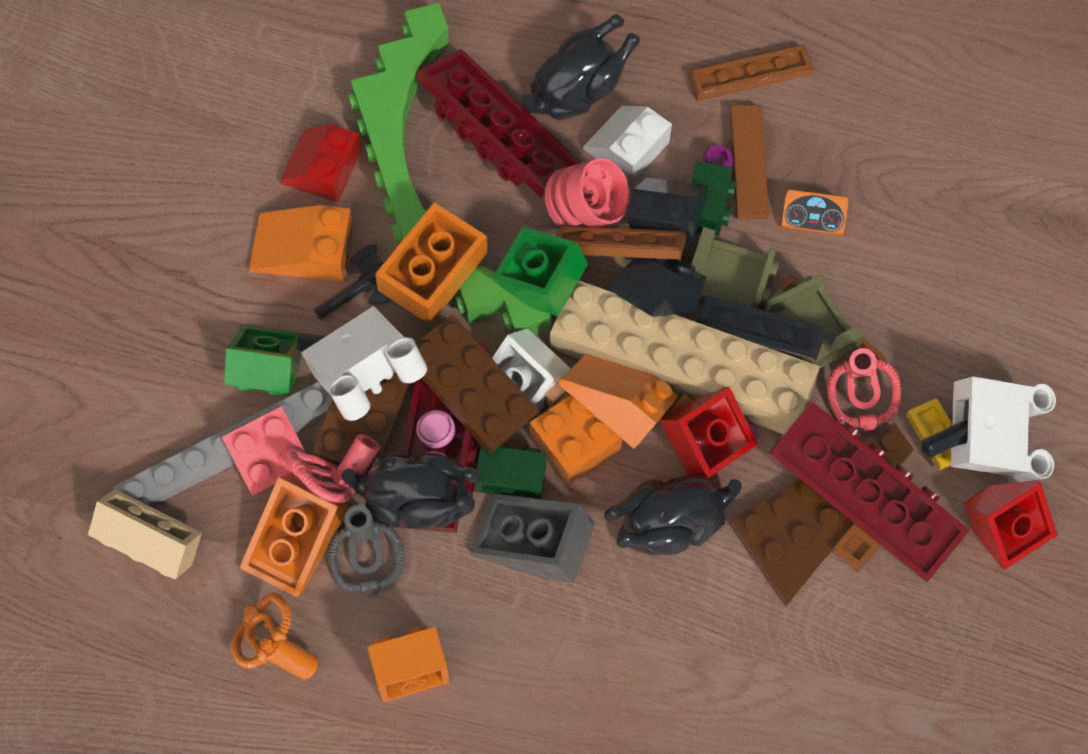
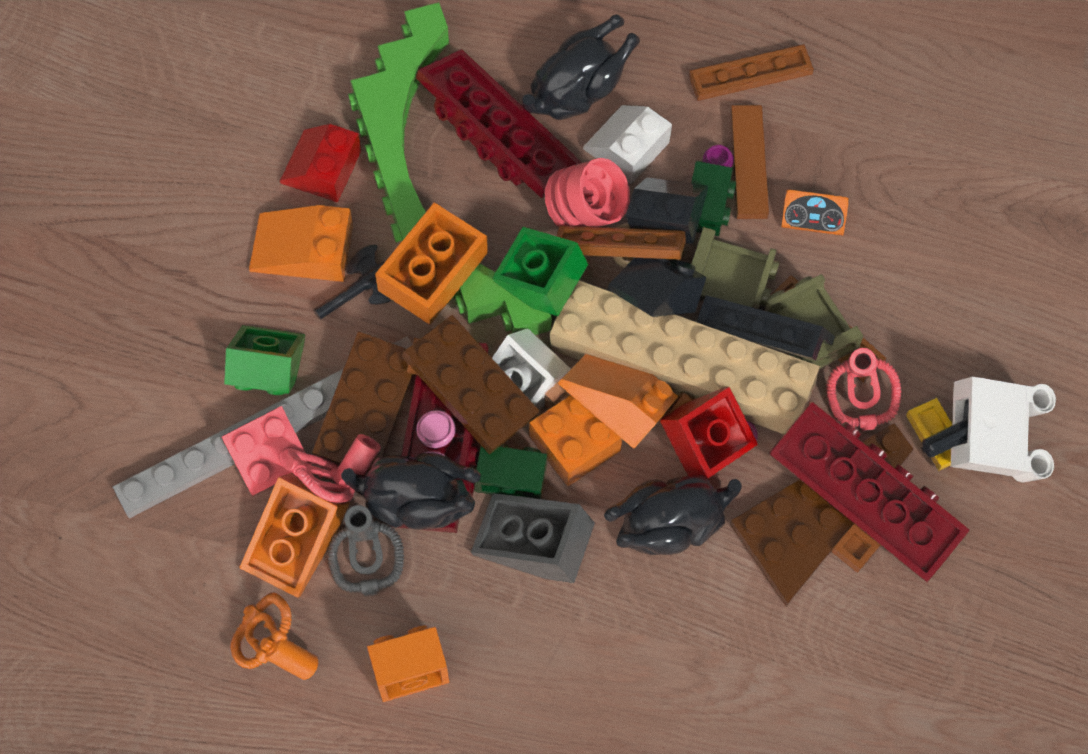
(144, 534): tan brick -> none
(360, 358): white piece -> none
(1011, 520): red slope -> none

